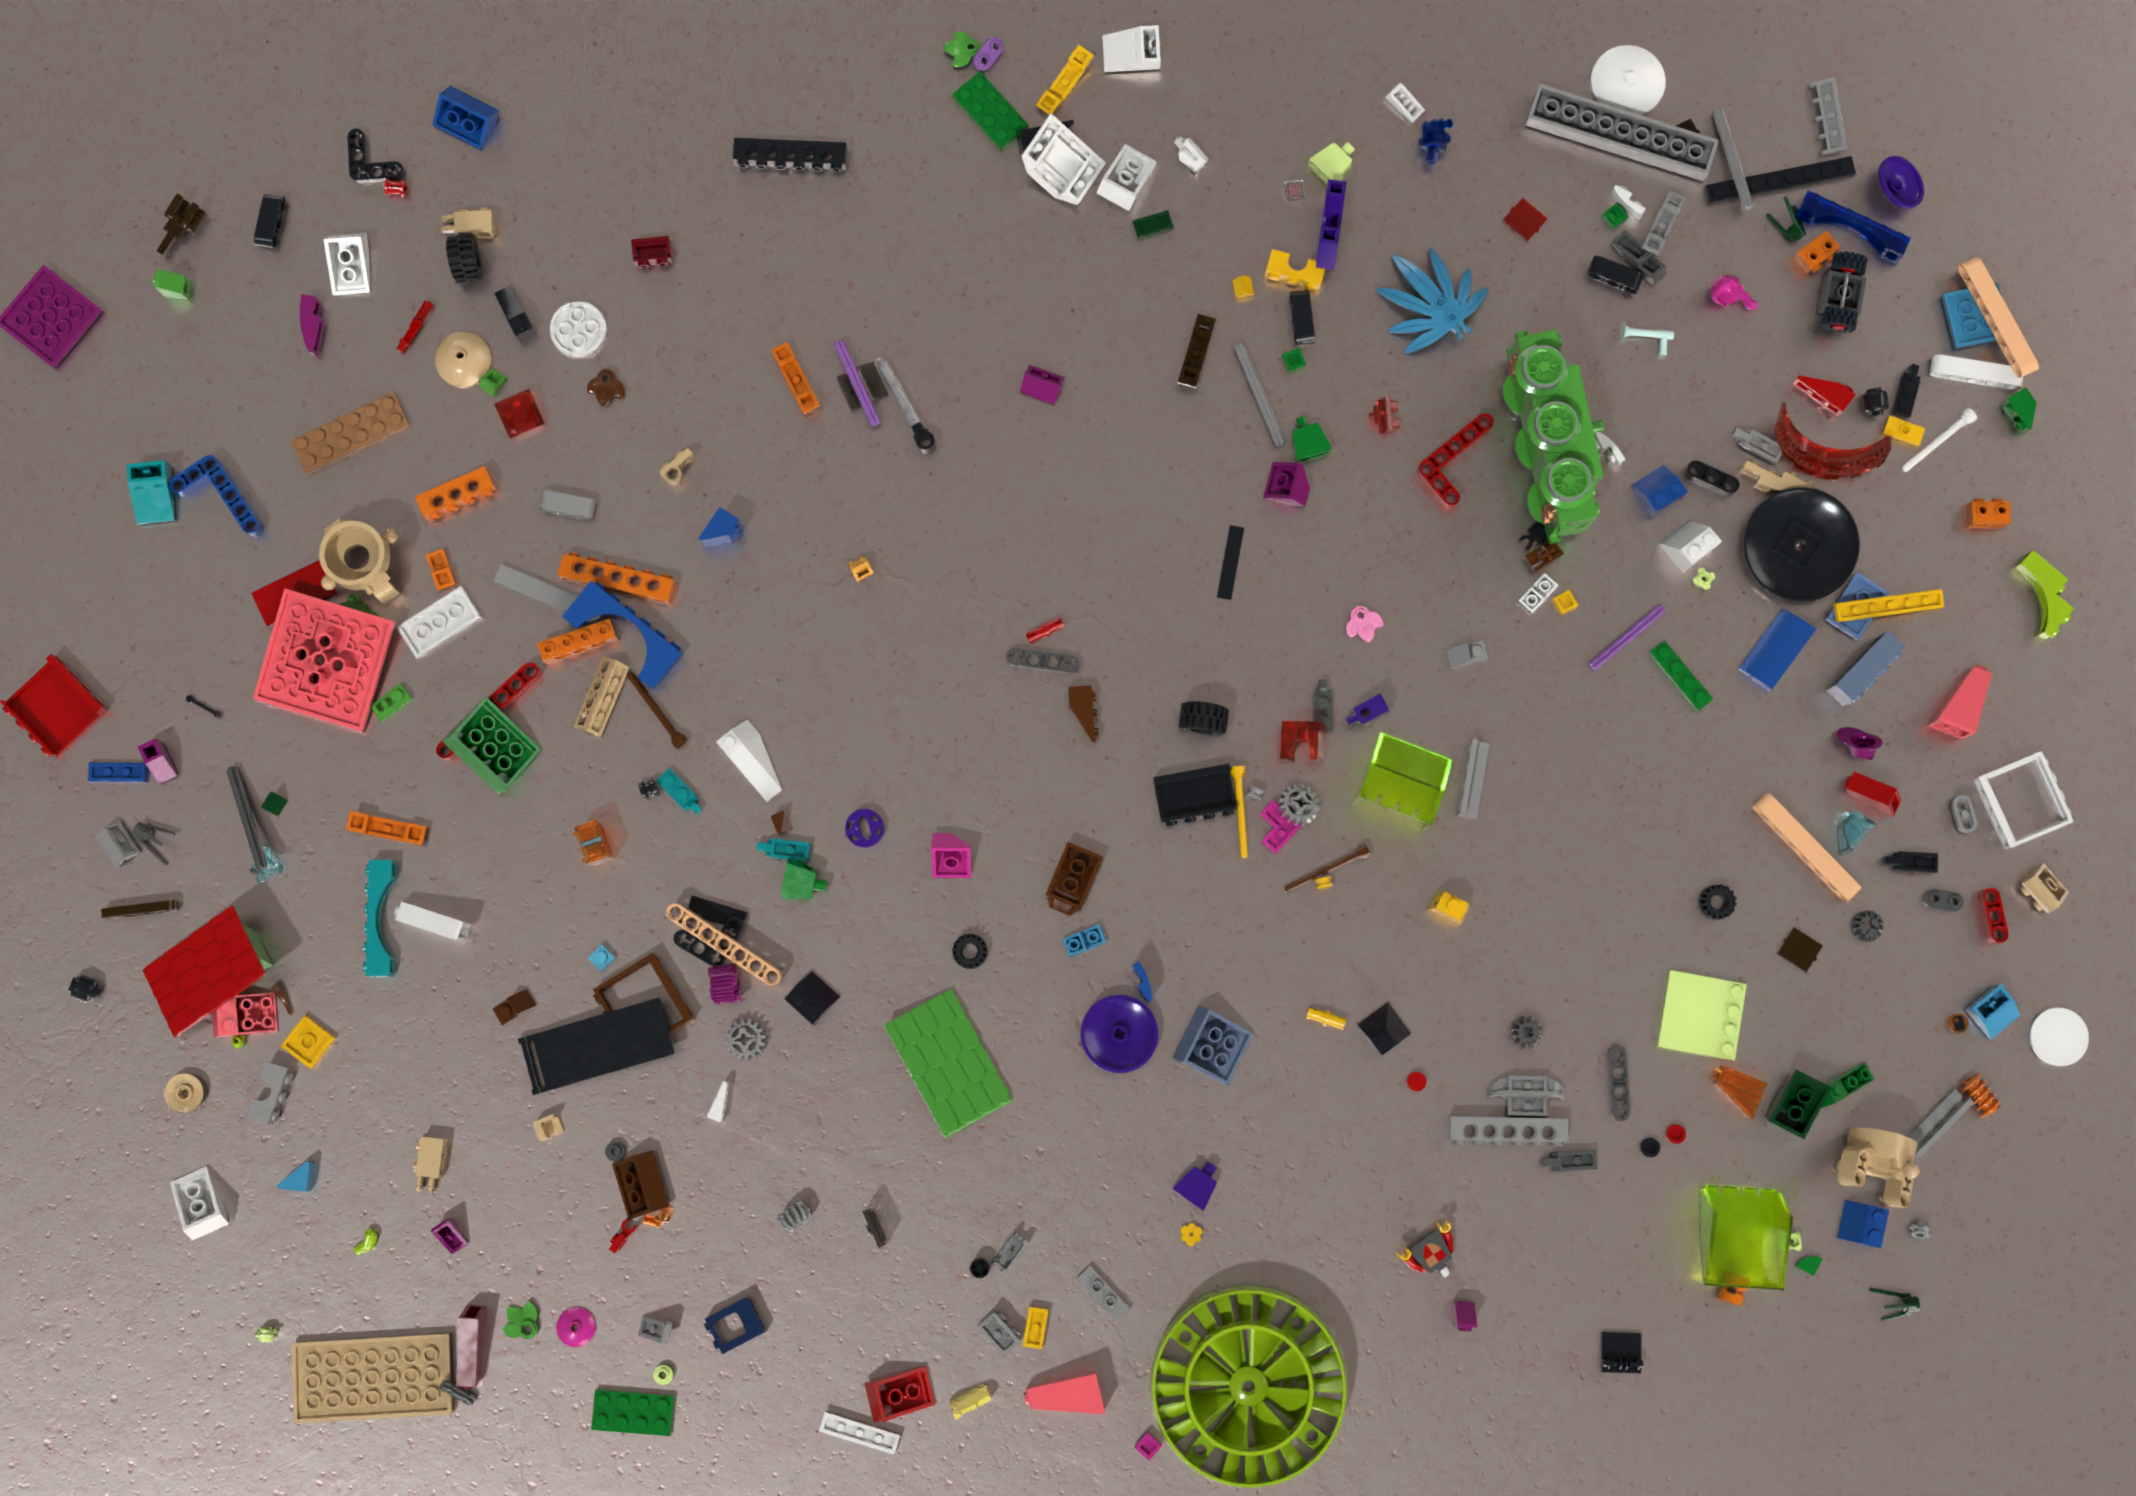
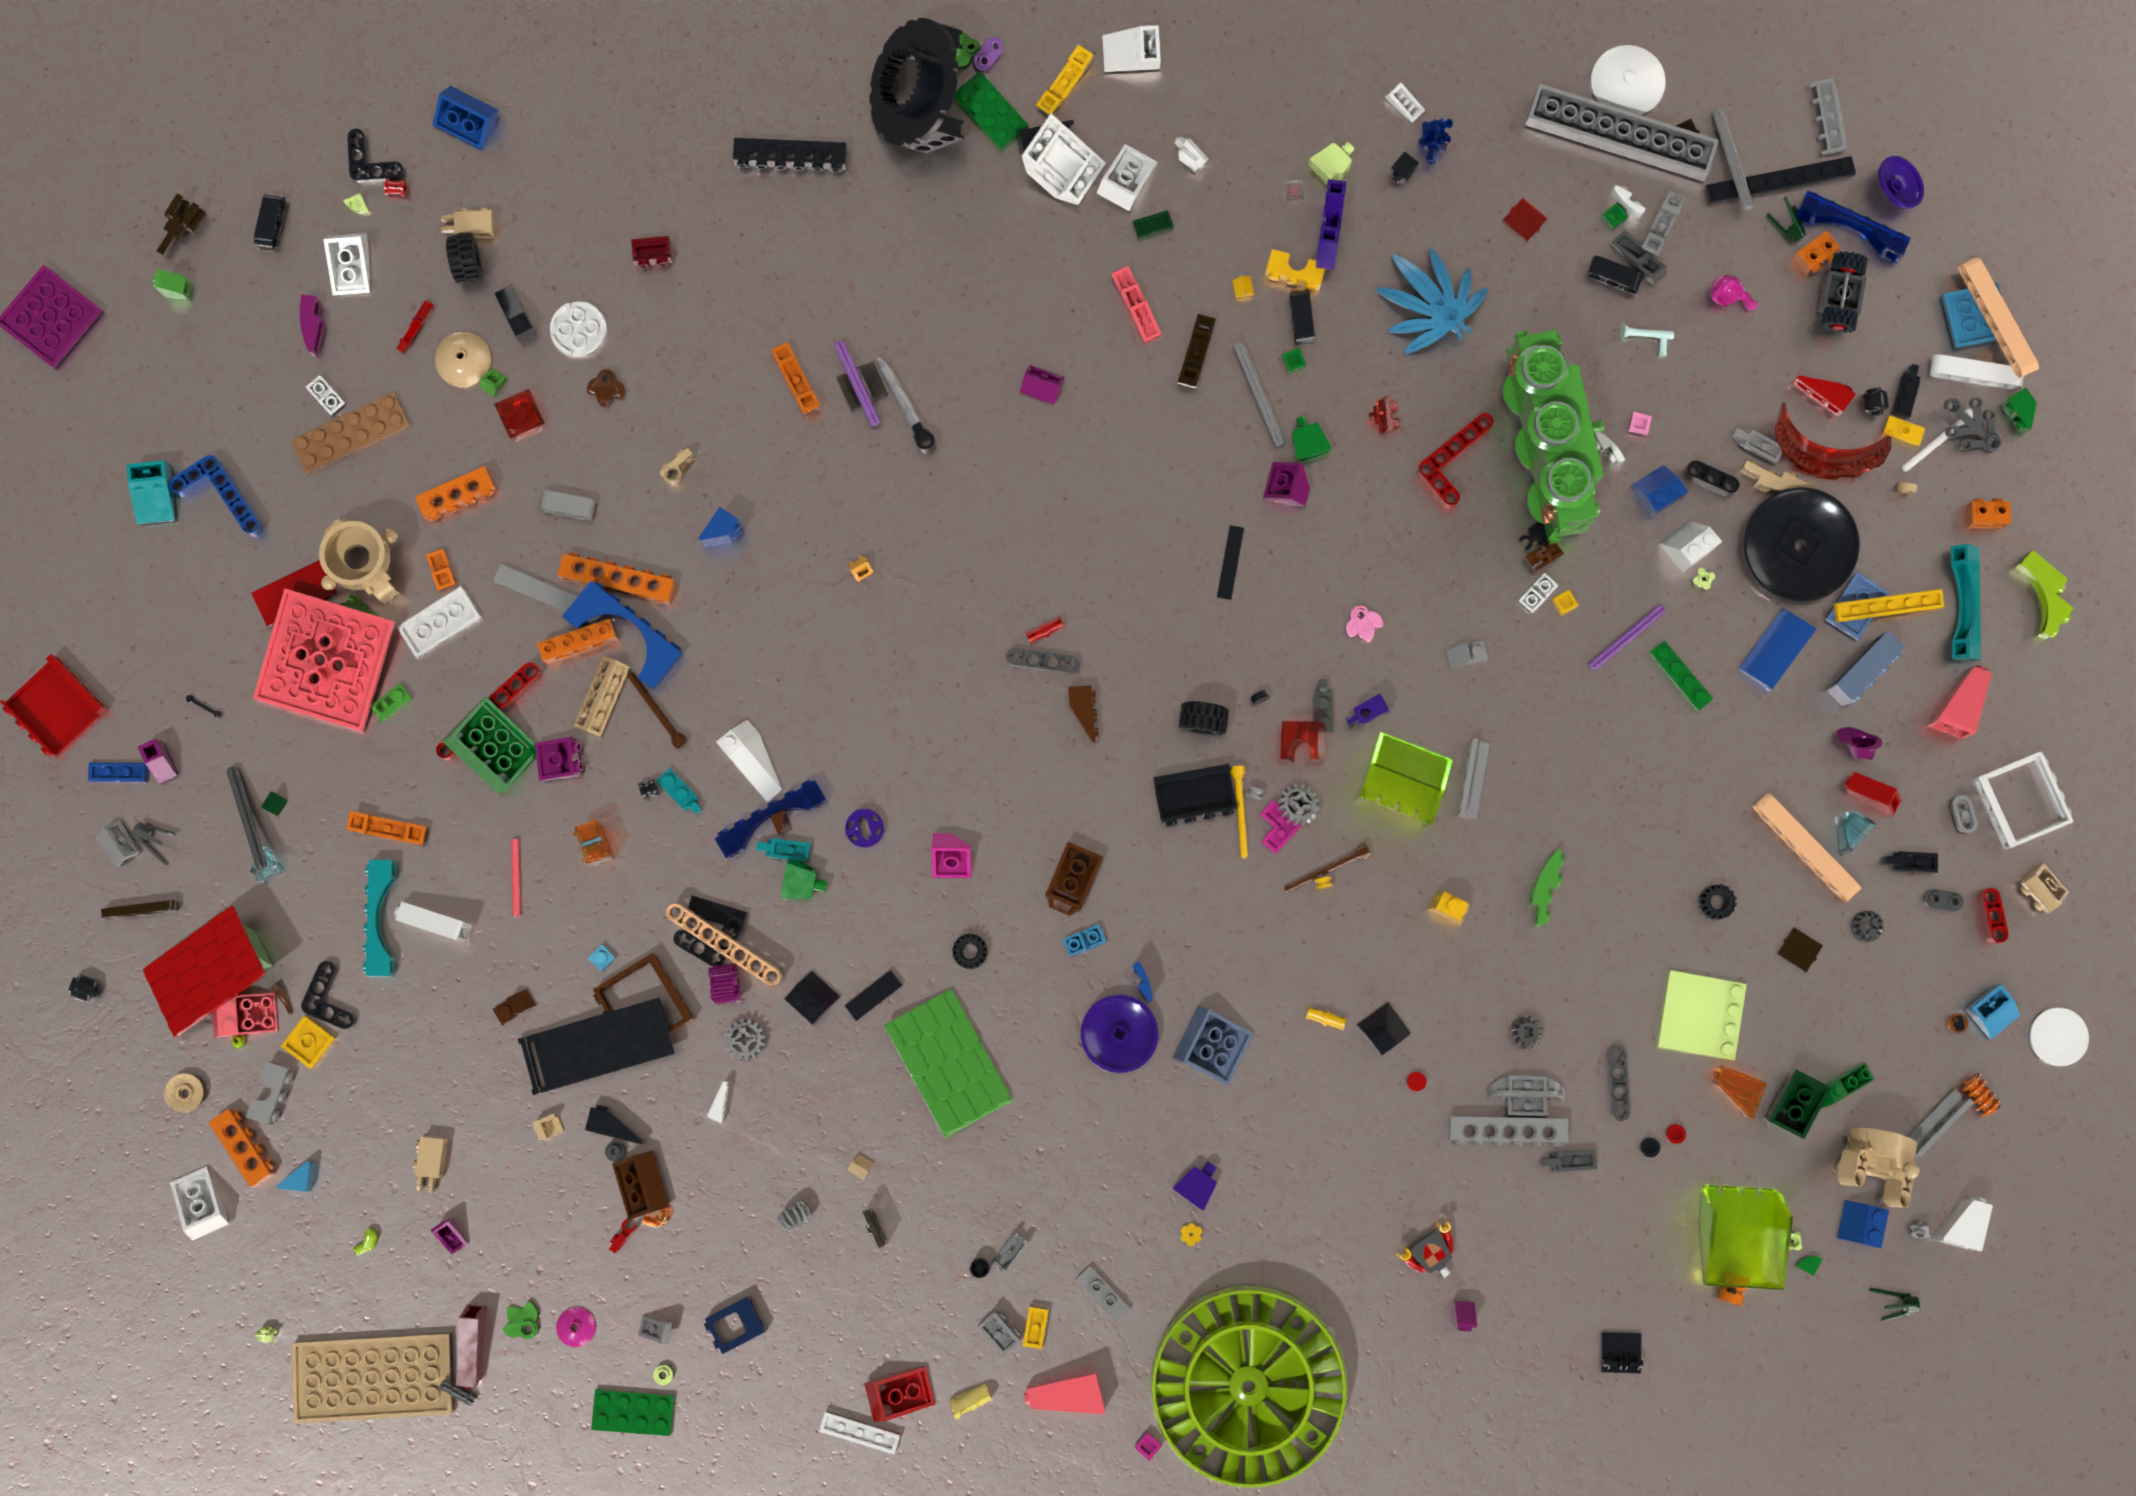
(221, 1127): none -> orange brick
(321, 1005): none -> black beam
(325, 395): none -> white slope
(356, 204): none -> yellowish green tile
(515, 877): none -> coral bar
(558, 759): none -> magenta plate
(609, 1124): none -> black slope
(736, 839): none -> clear blue arch
(860, 1166): none -> tan slope
(873, 995): none -> black tile
(922, 119): none -> black piece
(1136, 304): none -> coral slope
(1260, 697): none -> black tile
(1403, 168): none -> black brick
(1547, 879): none -> bright green slope
(1640, 423): none -> bright pink plate
(1907, 487): none -> tan tile
(1966, 1224): none -> white slope
(1967, 637): none -> teal arch
(1974, 425): none -> dark grey plant

